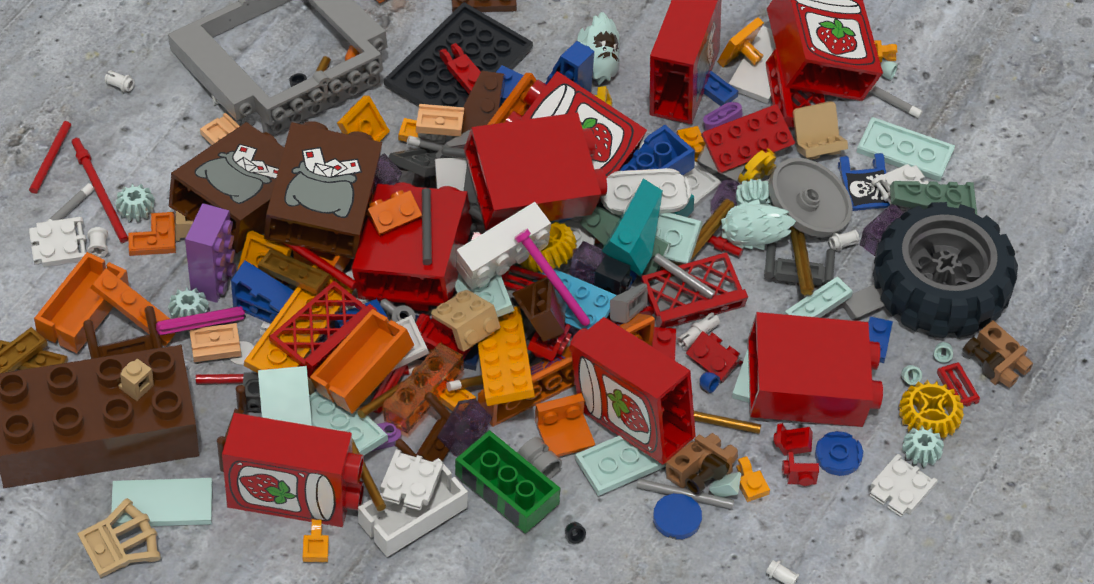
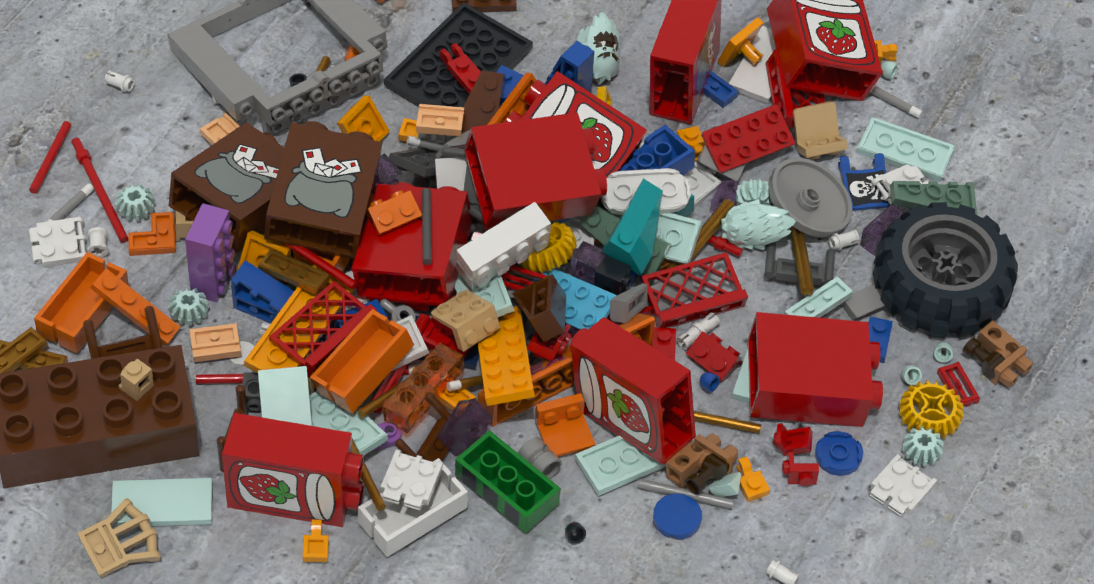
(200, 320): dark pink axle -> none
(552, 276): dark pink bar -> none
(684, 276): light grey piece -> none
(722, 115): medium lavender plate -> none
(759, 166): yellow plate -> none

